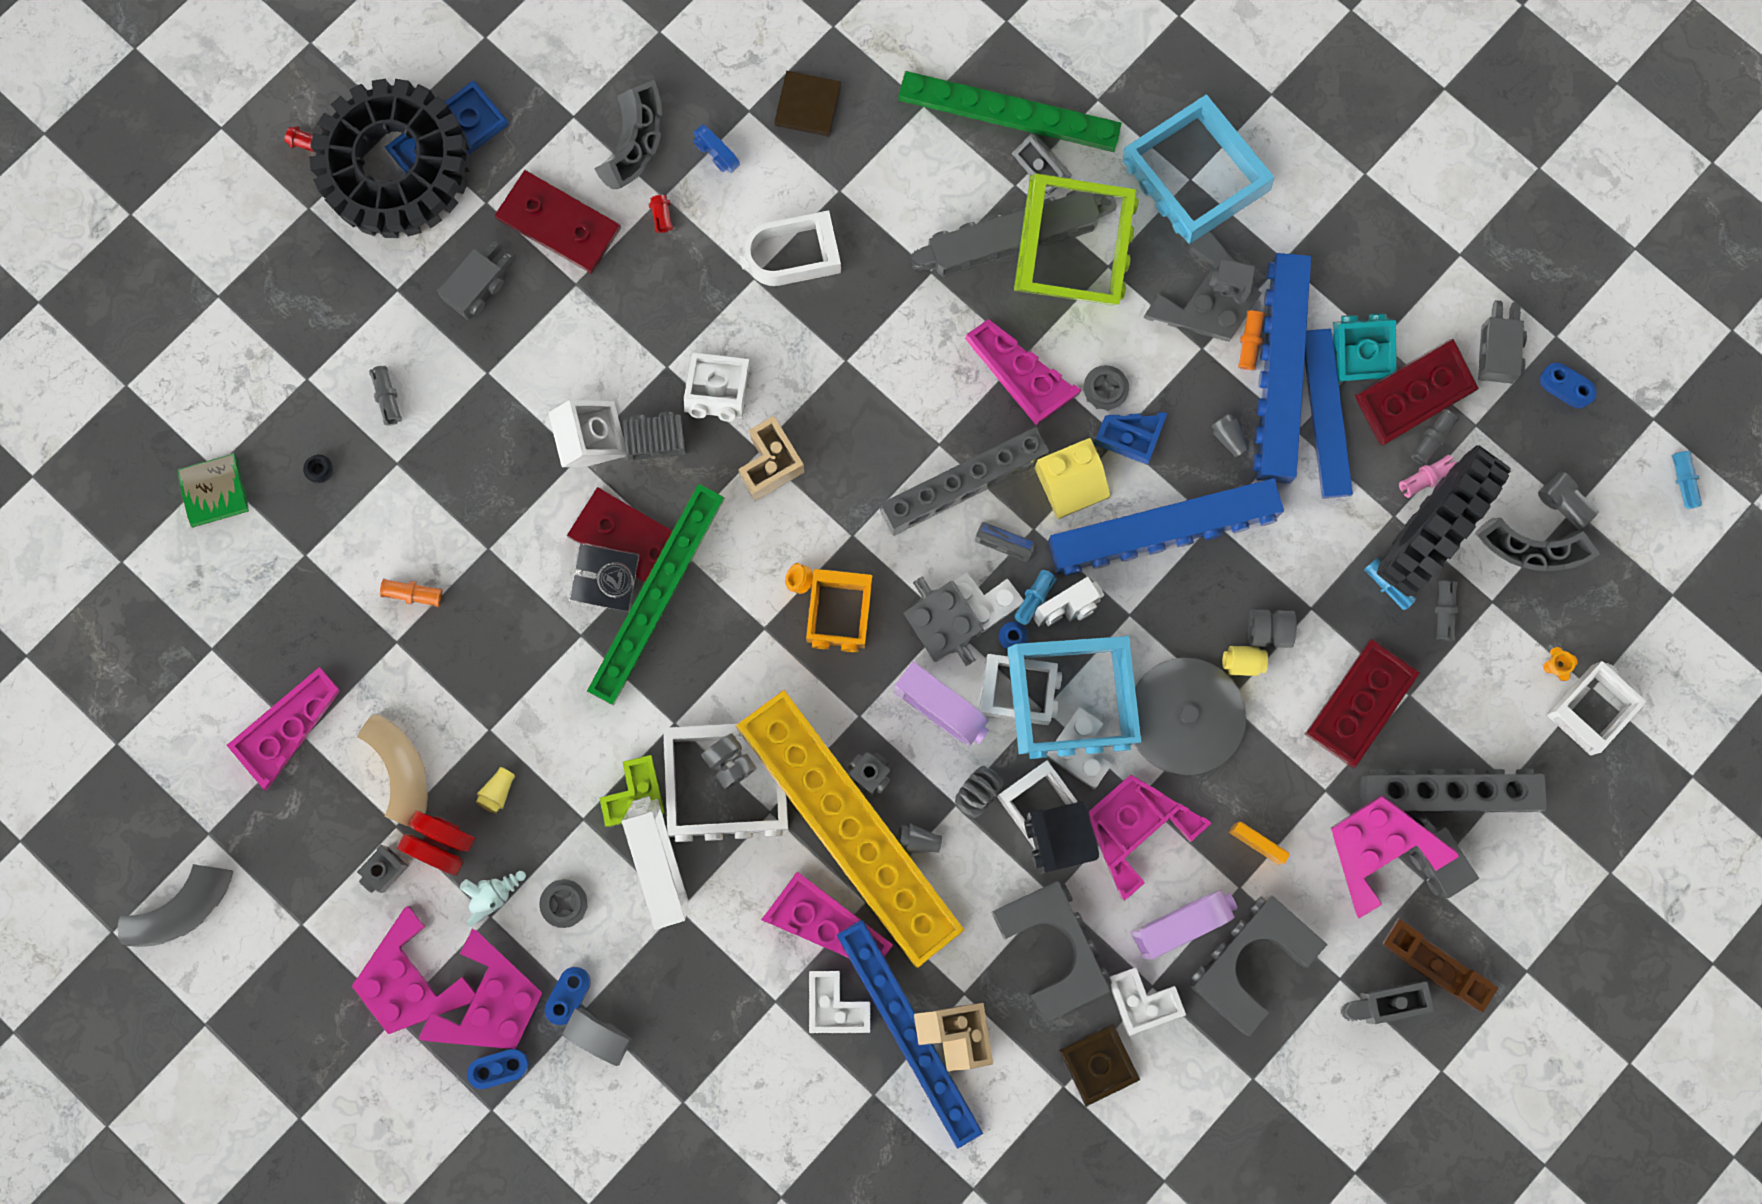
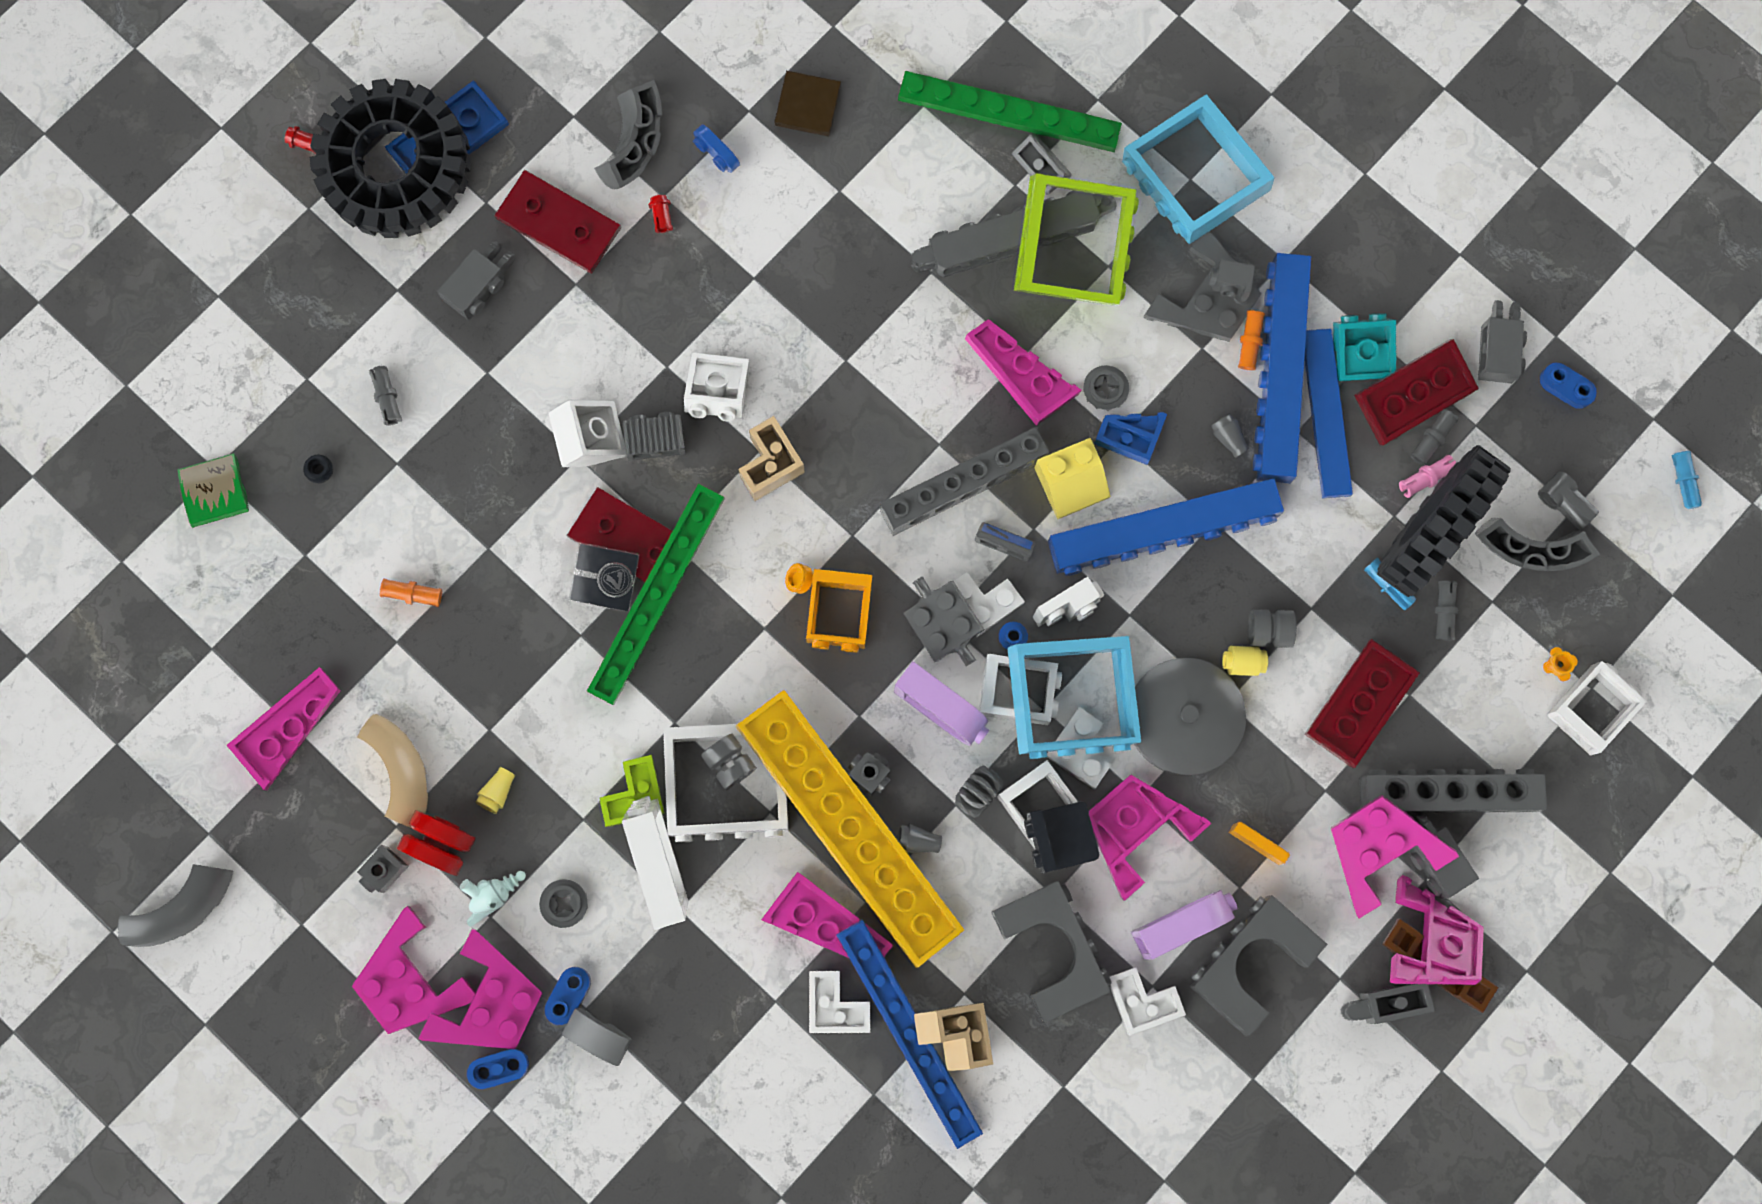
(821, 222): white window -> none
(1035, 596): dark azure axle -> none
(1099, 1065): dark brown tile -> none
(1449, 947): none -> dark pink wing

